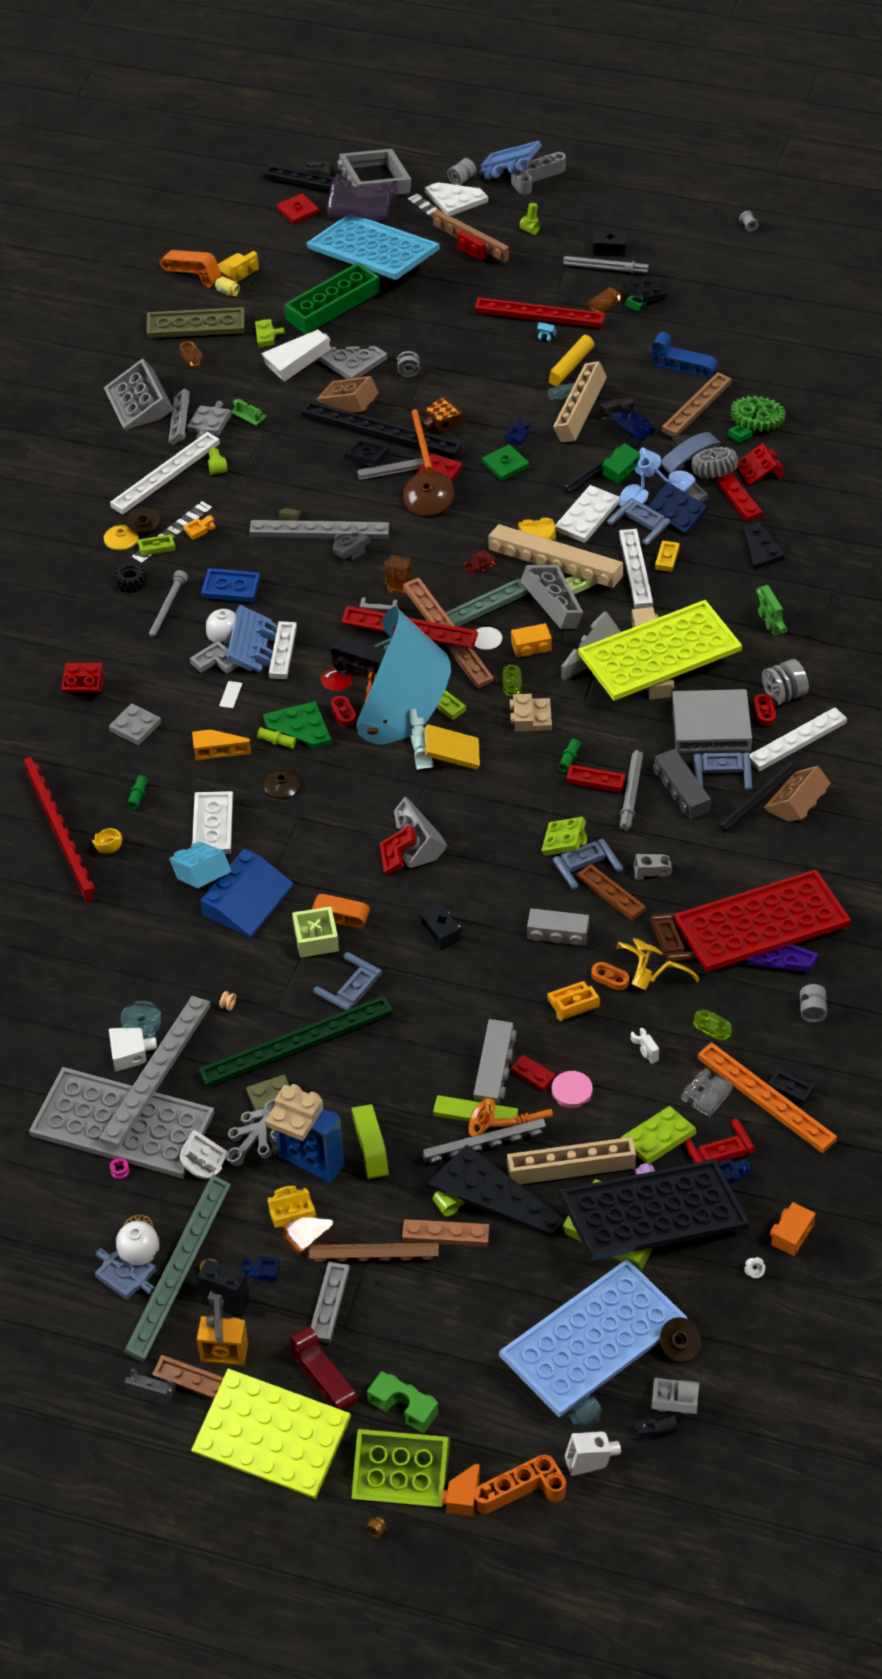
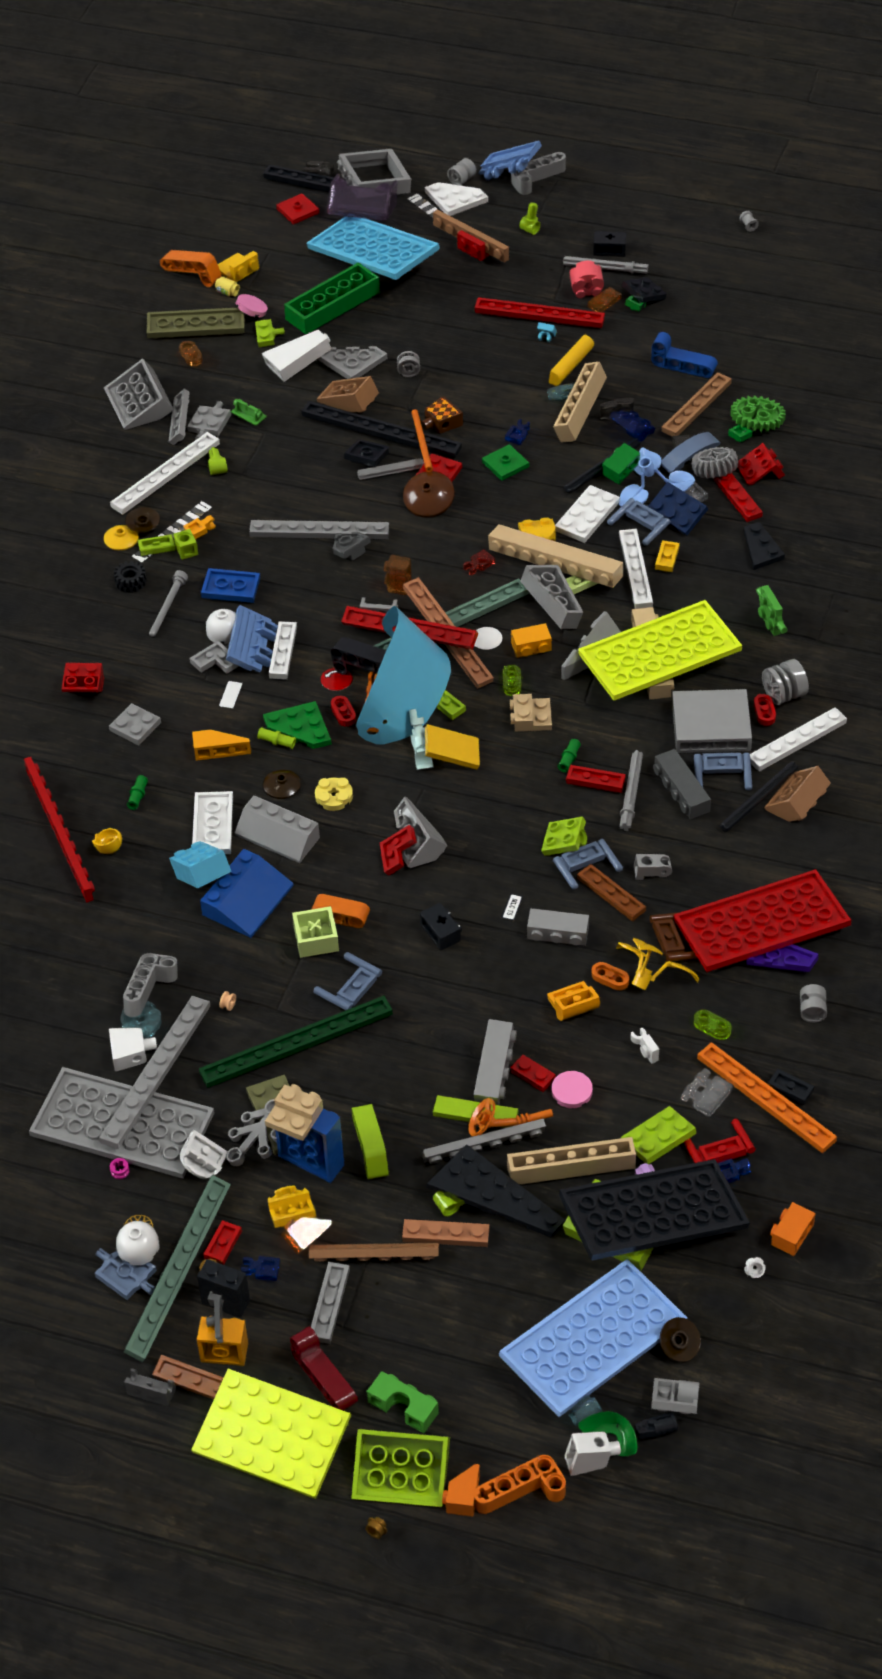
(148, 971): none -> light grey beam
(185, 544): none -> lime brick
(223, 1242): none -> red plate
(251, 305): none -> bright pink tile
(277, 829): none -> light grey slope
(289, 515): olive slope -> none
(327, 786): none -> light yellow plate
(512, 907): none -> sticker
(586, 279): none -> coral brick
(607, 1423): none -> green piece

